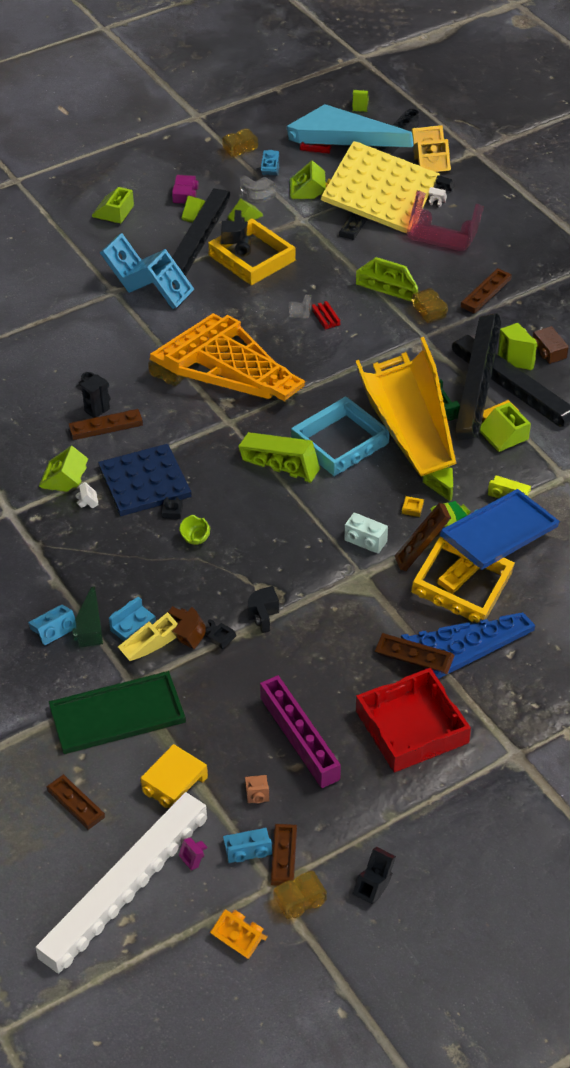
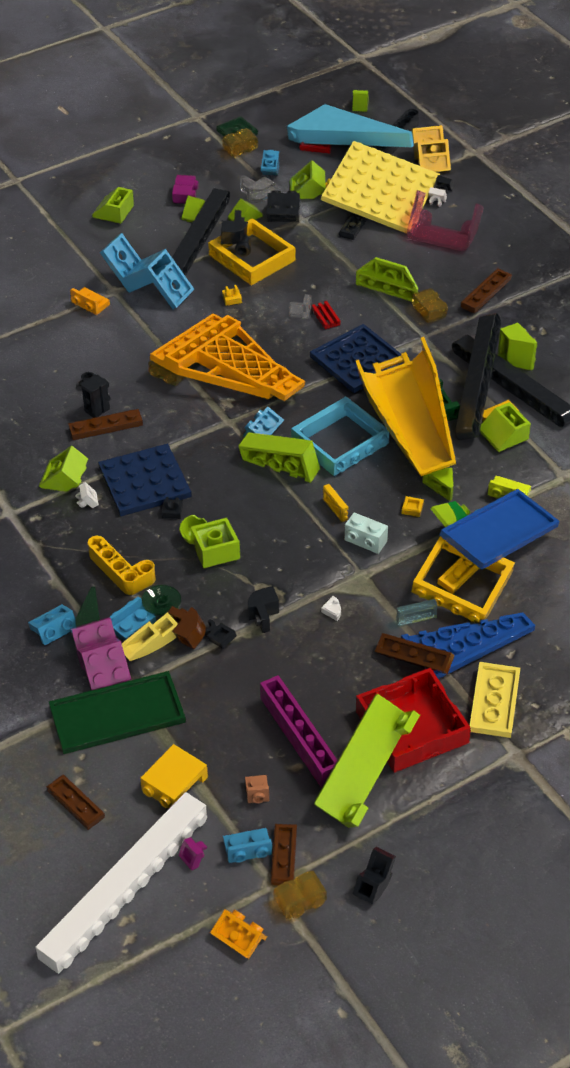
(89, 300): none -> light orange bracket
(100, 654): none -> magenta bracket
(127, 577): none -> yellow beam
(160, 599): none -> clear green dish
(215, 542): none -> lime slope
(231, 296): none -> yellow tile
(234, 126): none -> clear green tile
(265, 423): none -> dark azure bracket
(283, 206): none -> black bracket
(332, 608): none -> white tile
(335, 502): none -> yellow tile
(359, 344): none -> dark blue plate
(363, 761): none -> lime bracket
(416, 612): none -> clear light blue tile
(422, 536): reddish brown plate -> none
(494, 699): none -> light yellow plate
(551, 344): reddish brown brick -> none

